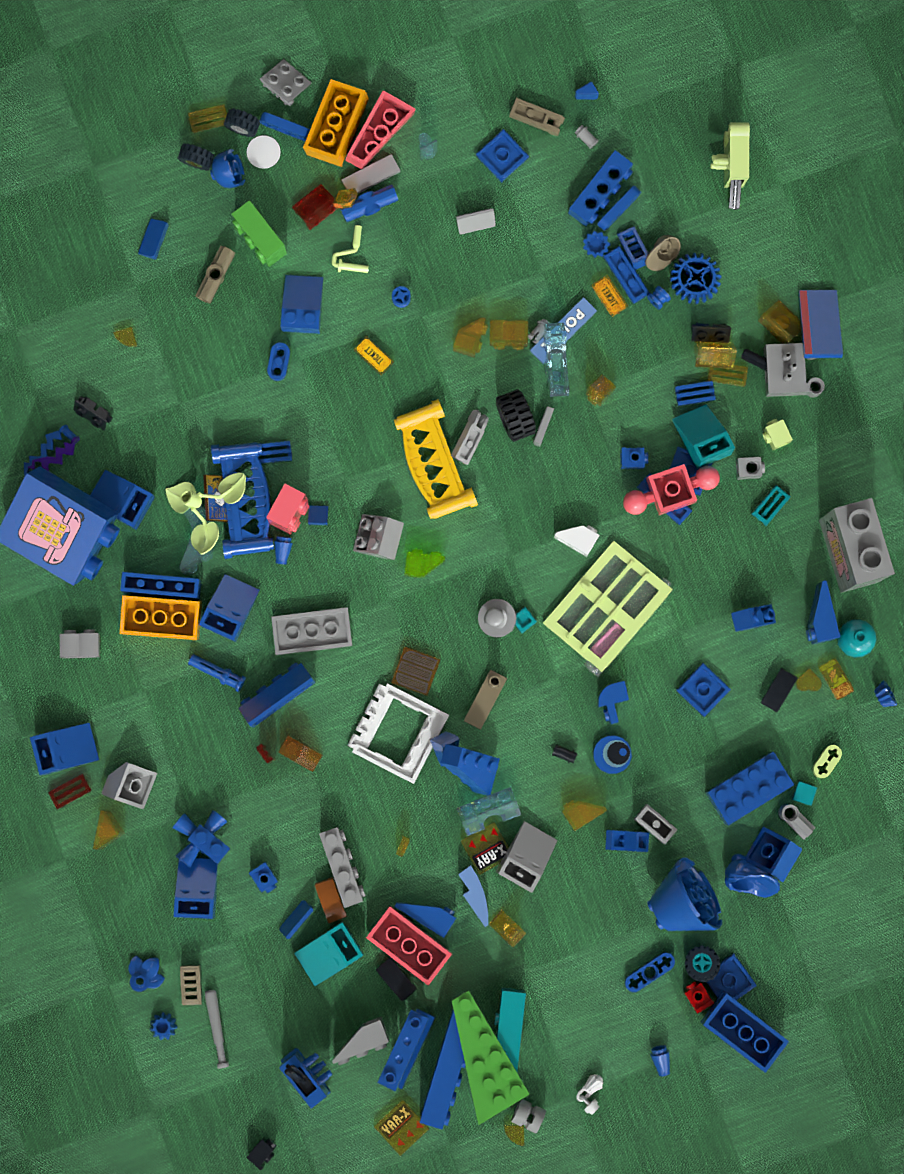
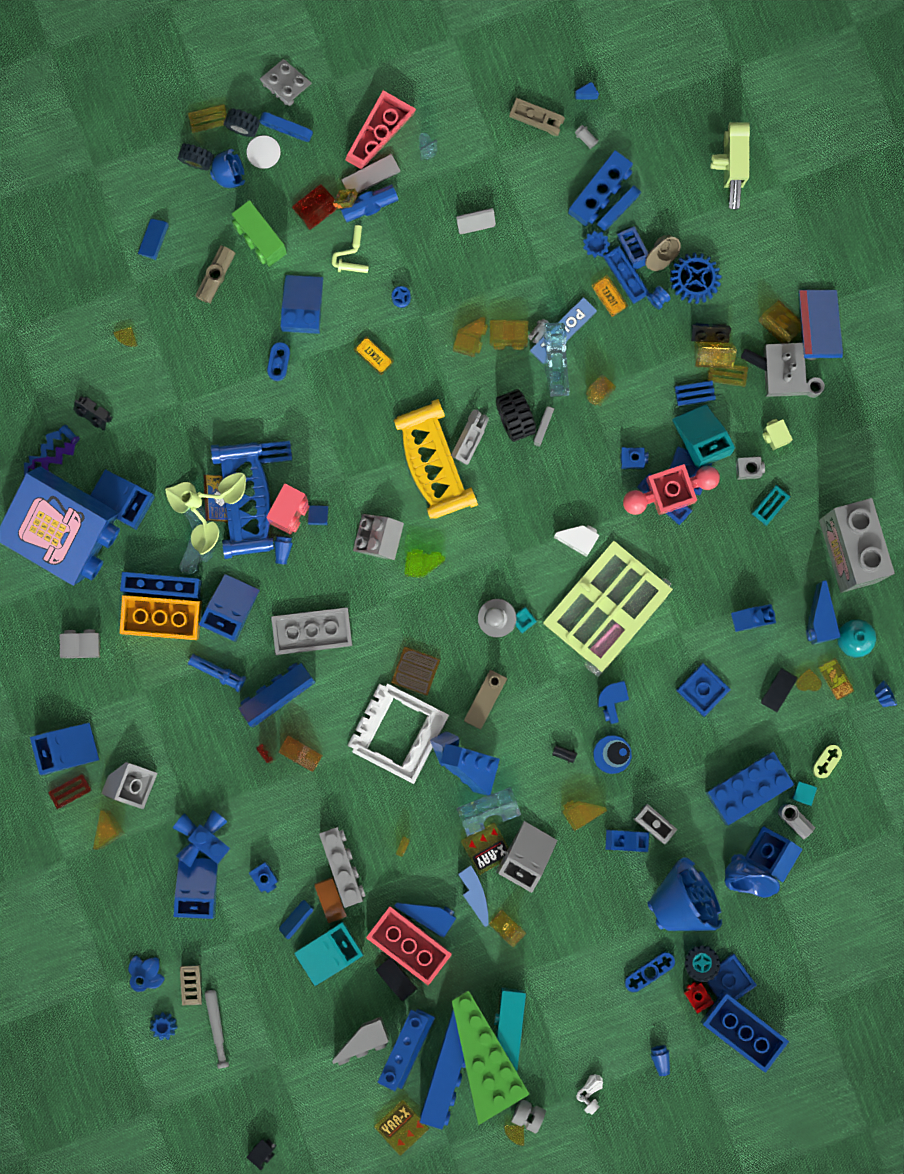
(304, 1078): blue piece -> none
(336, 122): light orange brick -> none
(502, 155): blue tile -> none

